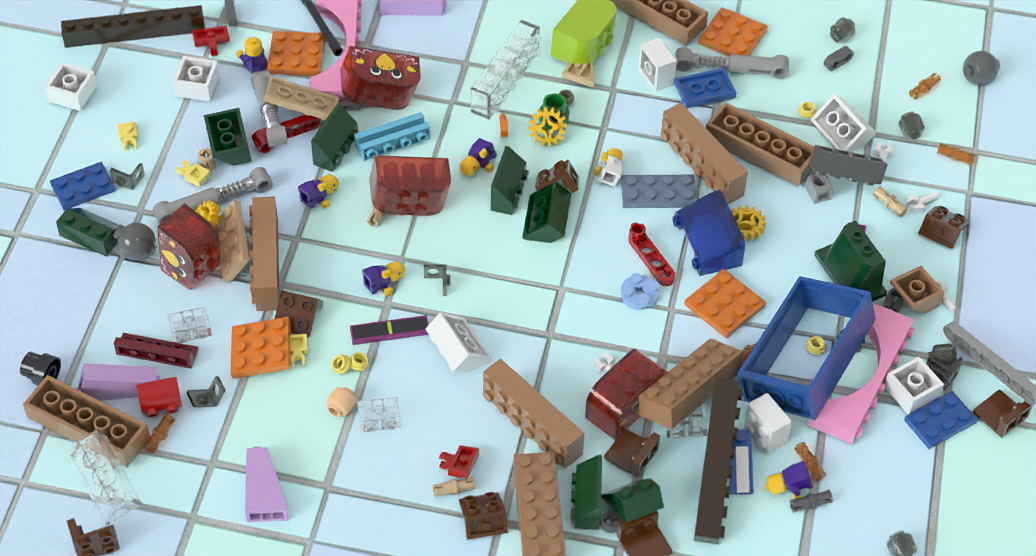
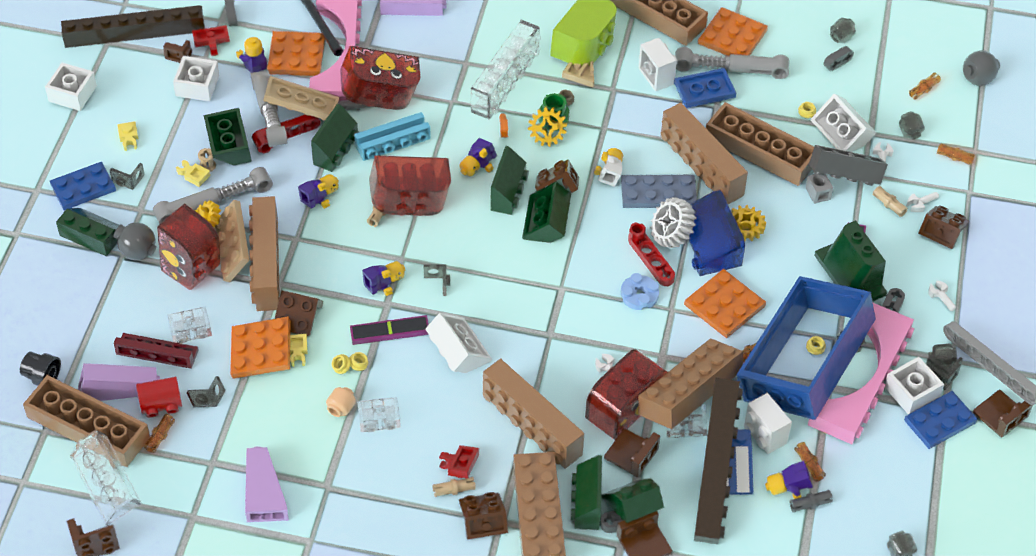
(175, 52): none -> reddish brown bracket
(673, 222): none -> white gear
(918, 289): medium nougat slope -> none

